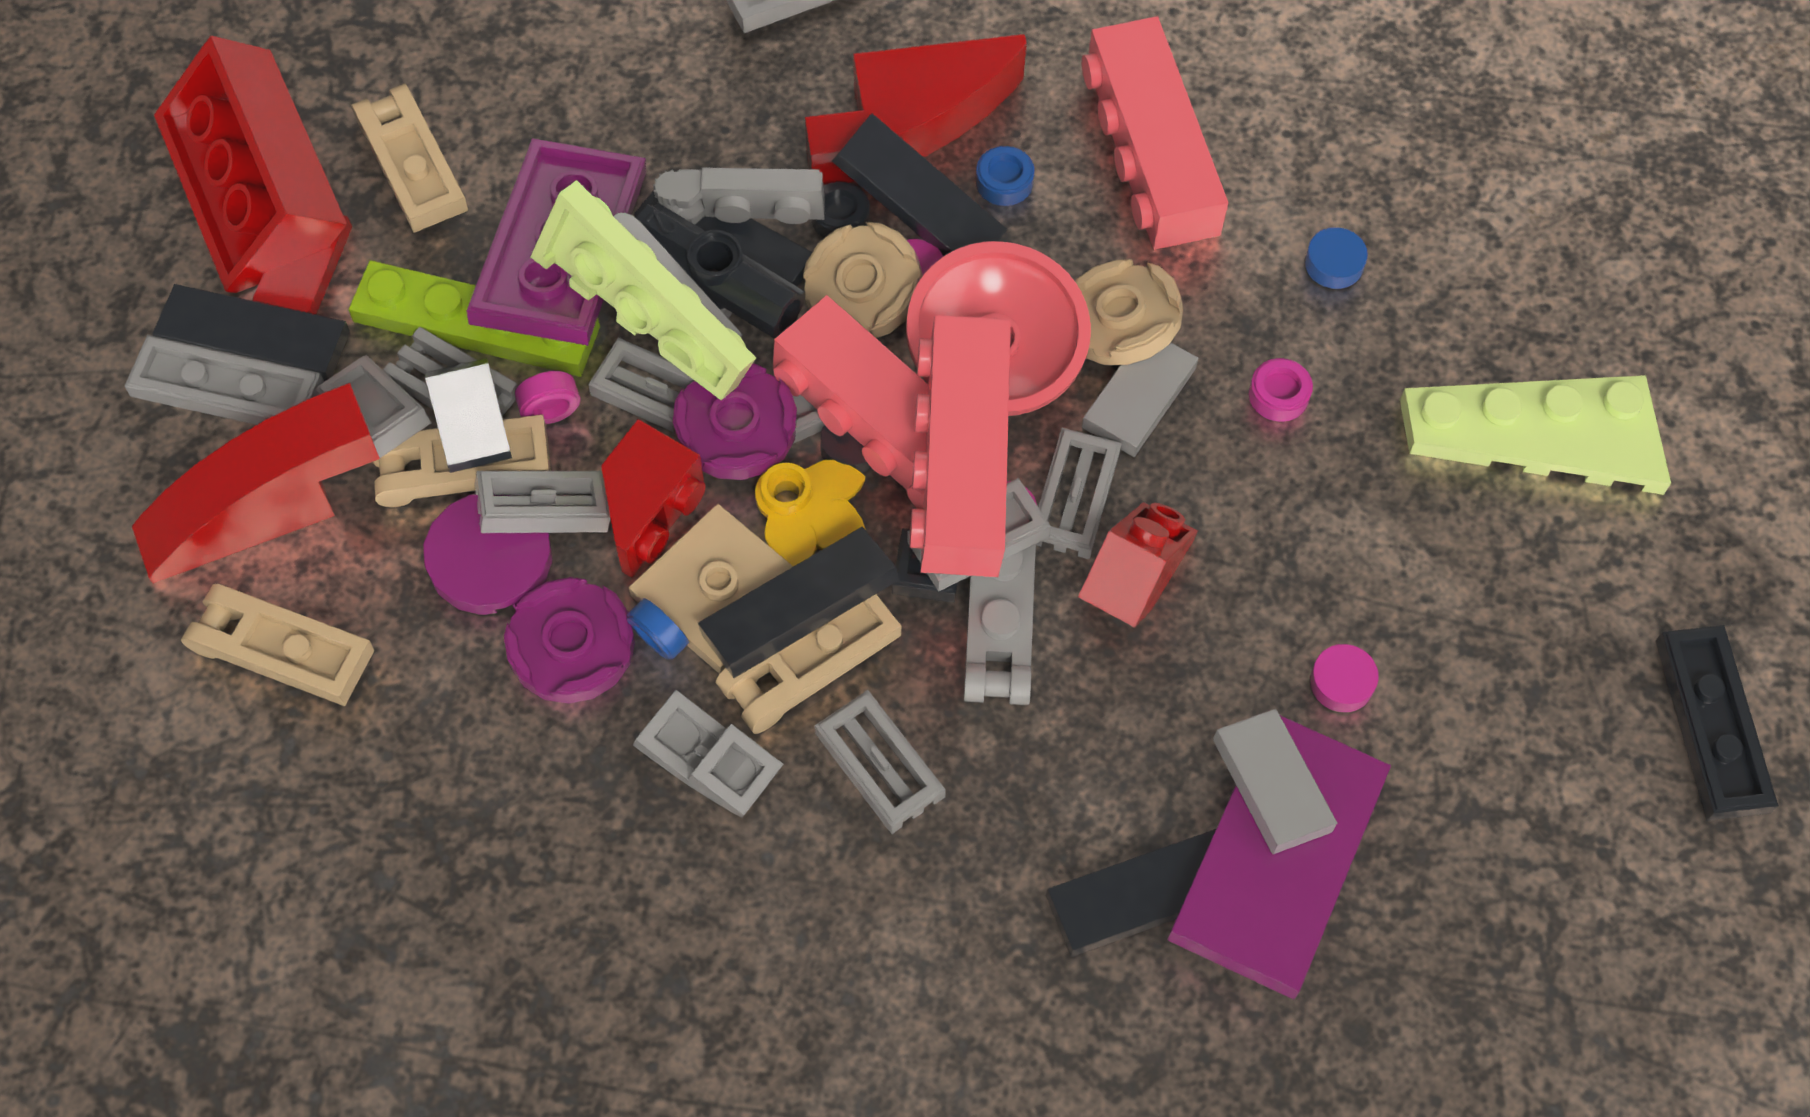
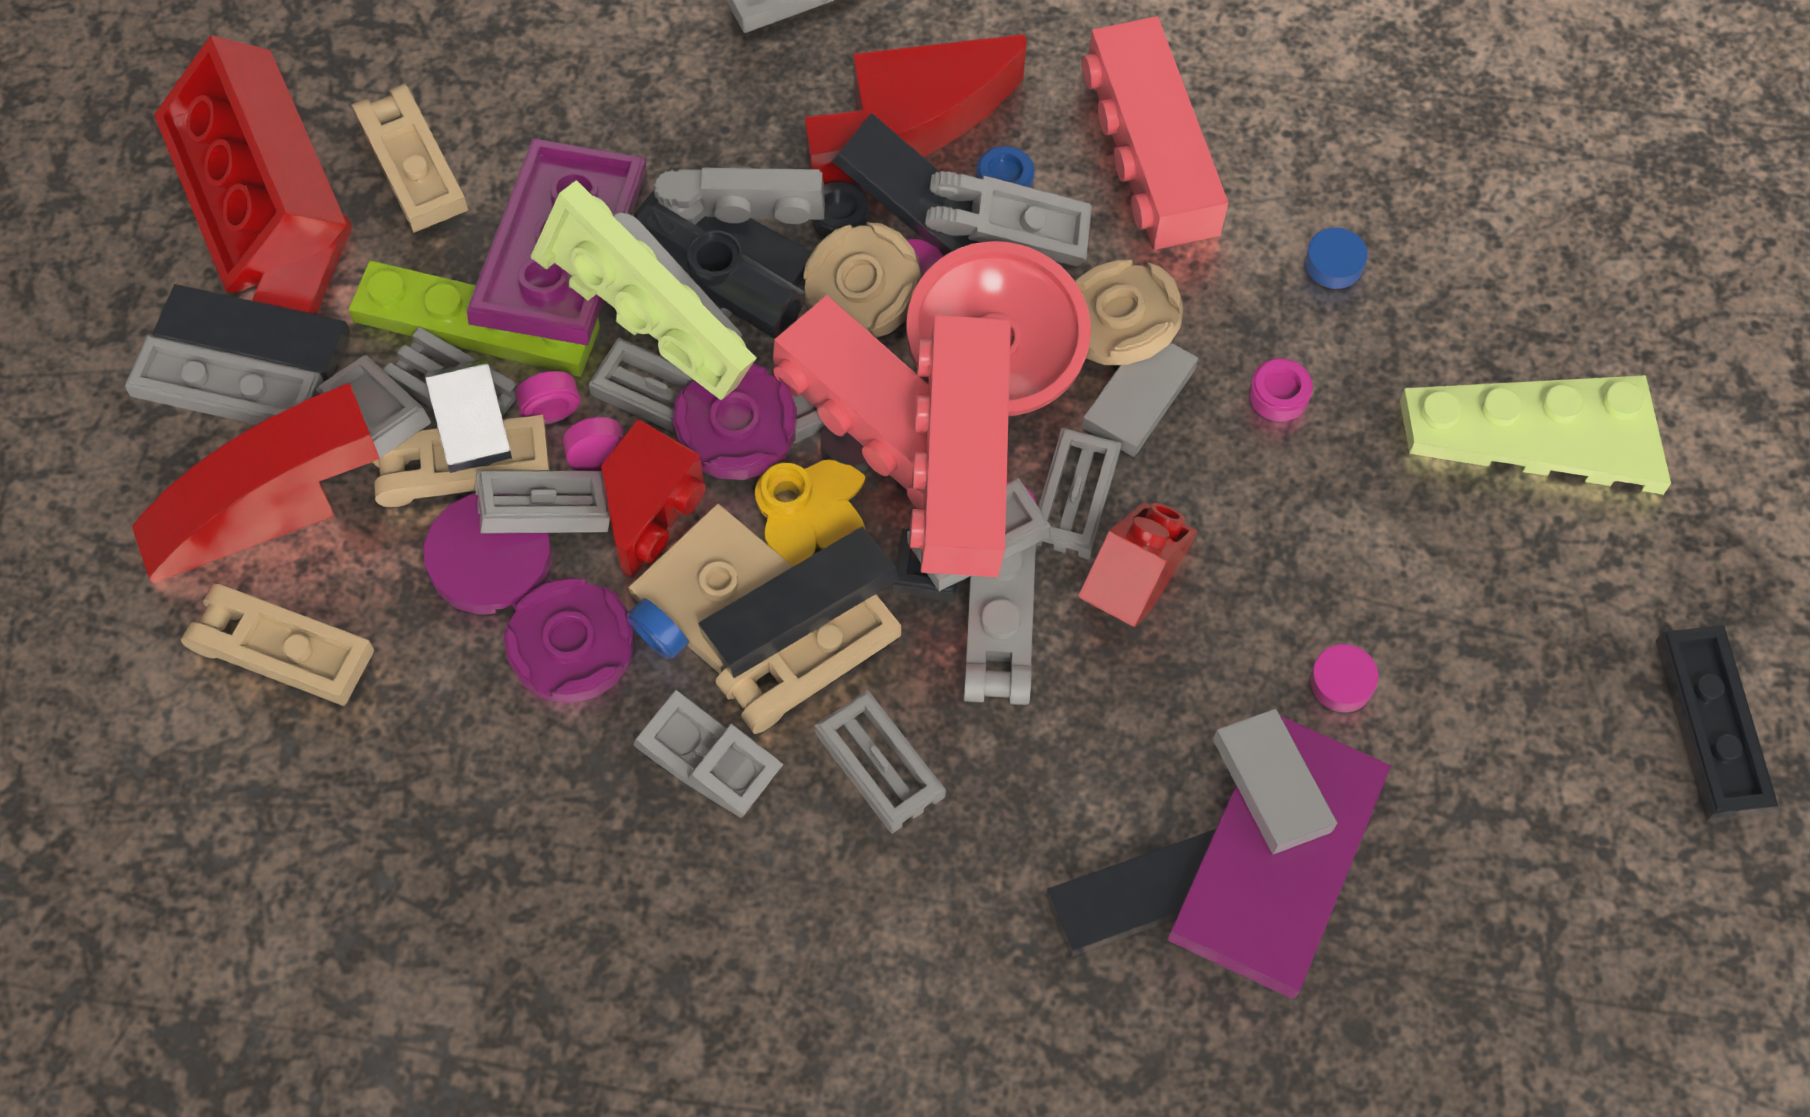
(591, 442): none -> dark pink tile
(1012, 215): none -> light grey hinge

